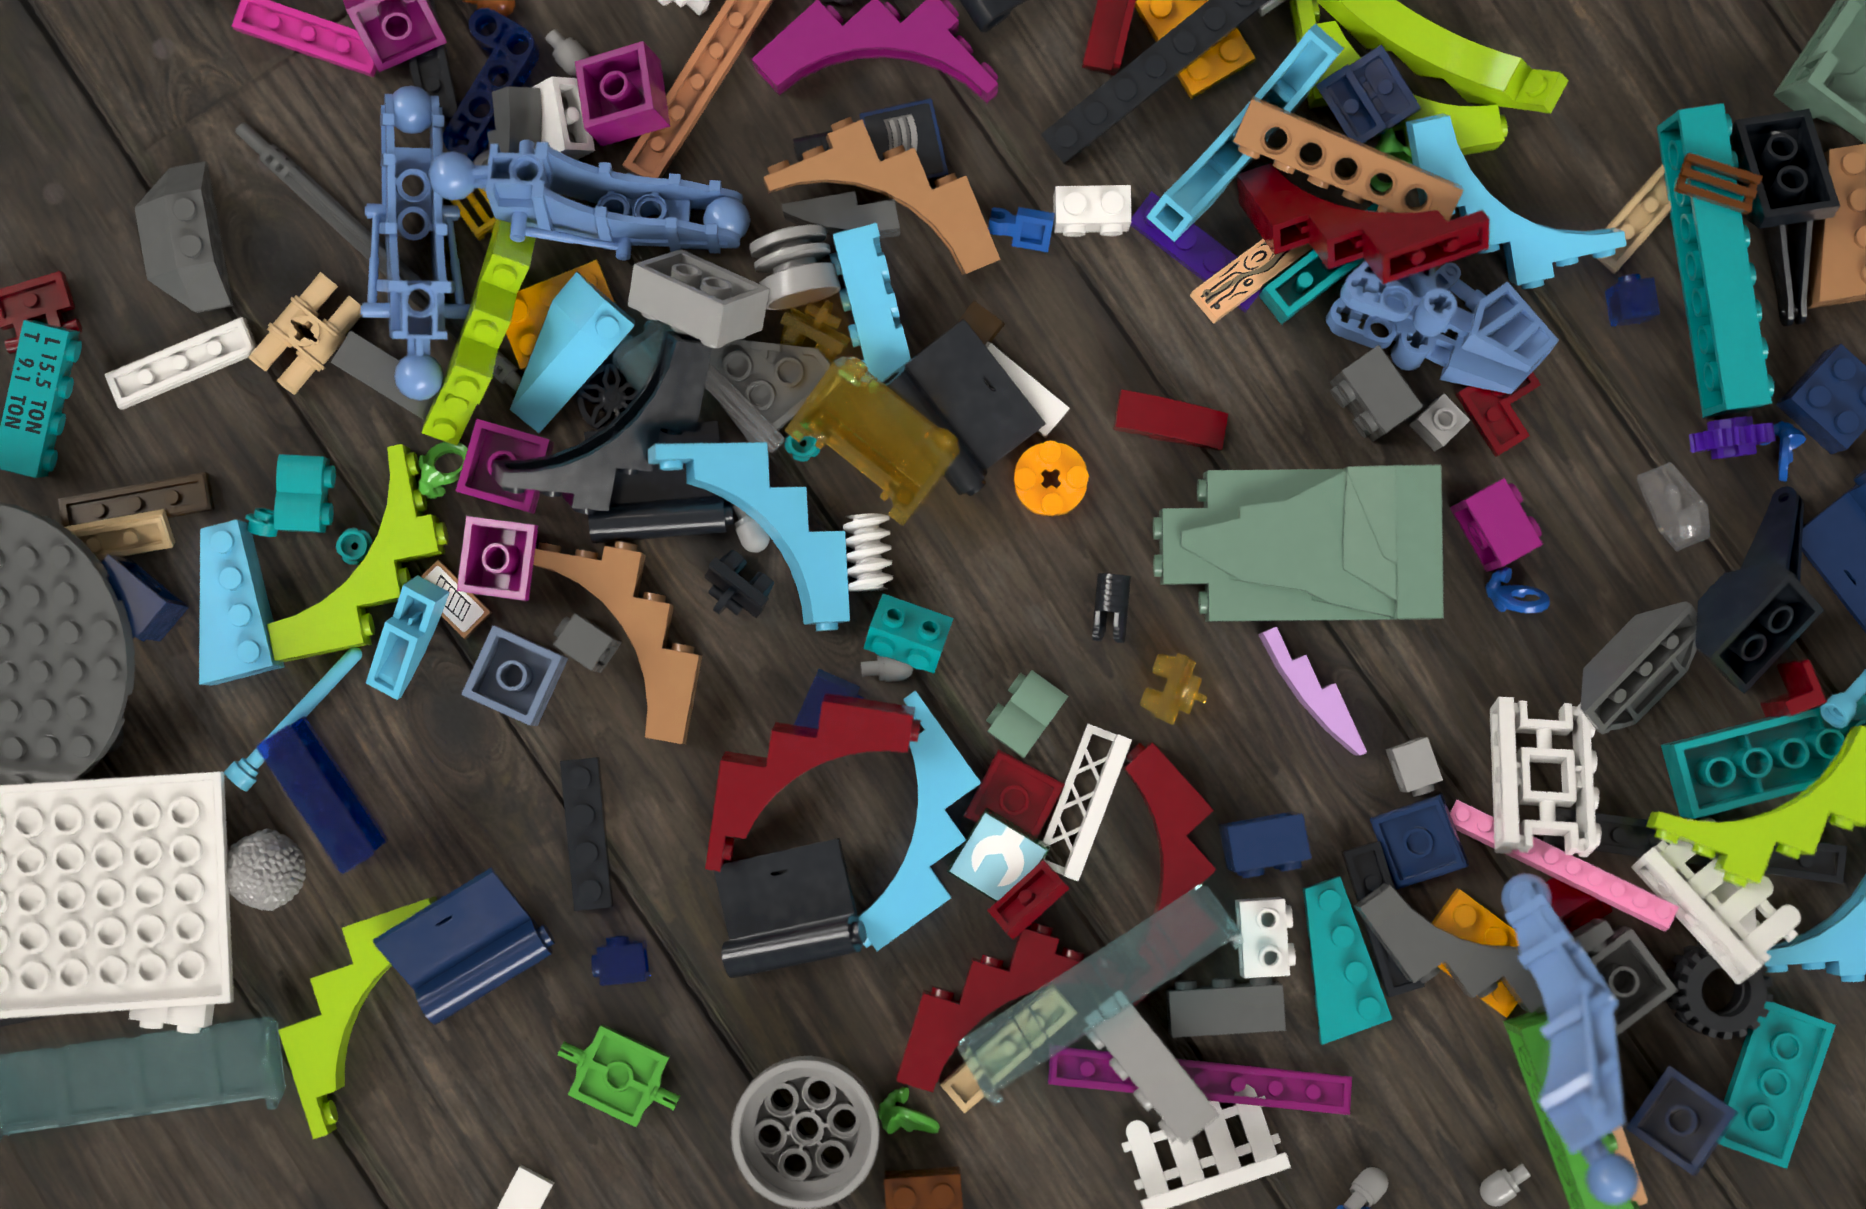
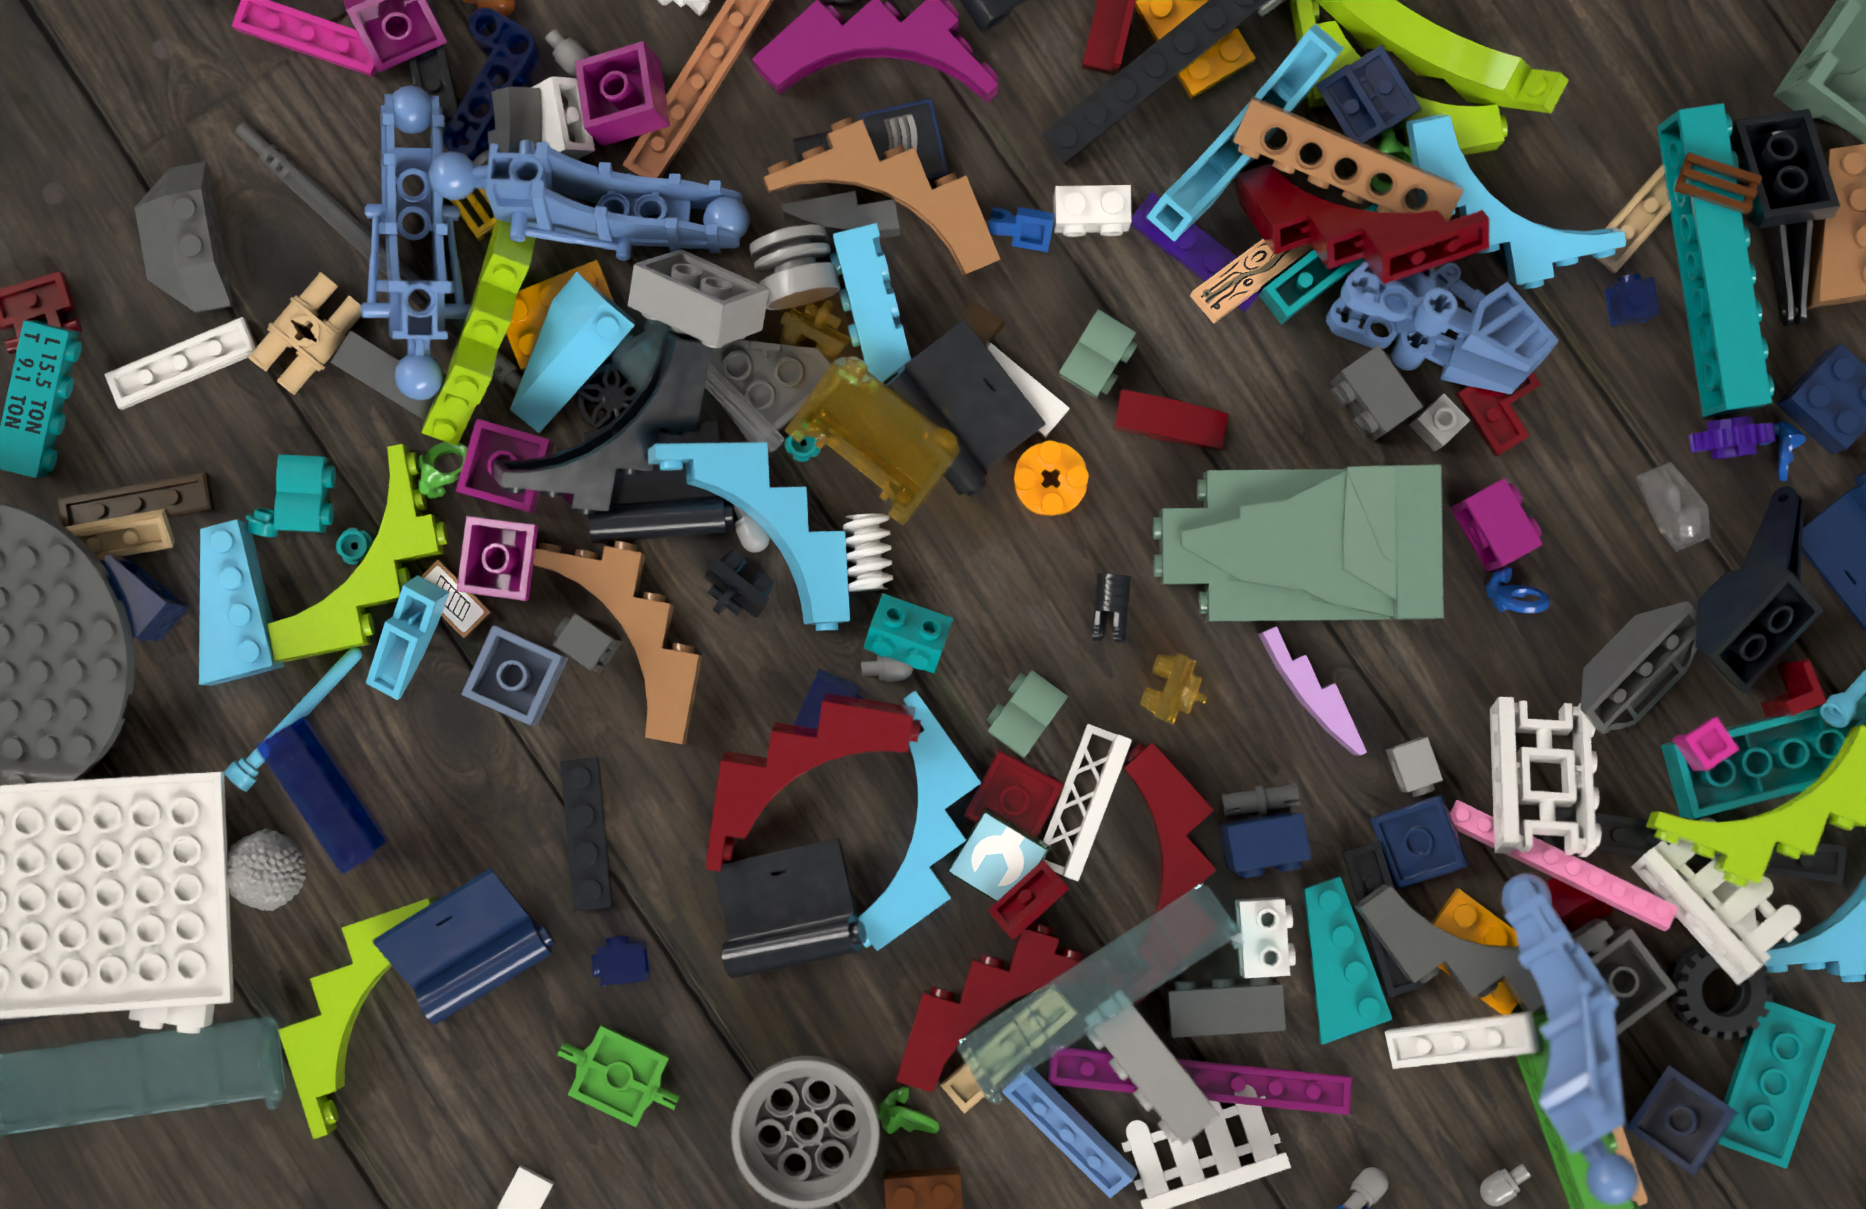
(1070, 1132): none -> medium blue plate
(1097, 355): none -> sand green brick
(1260, 800): none -> dark grey pin
(1462, 1040): none -> white tile
(1706, 745): none -> dark pink panel

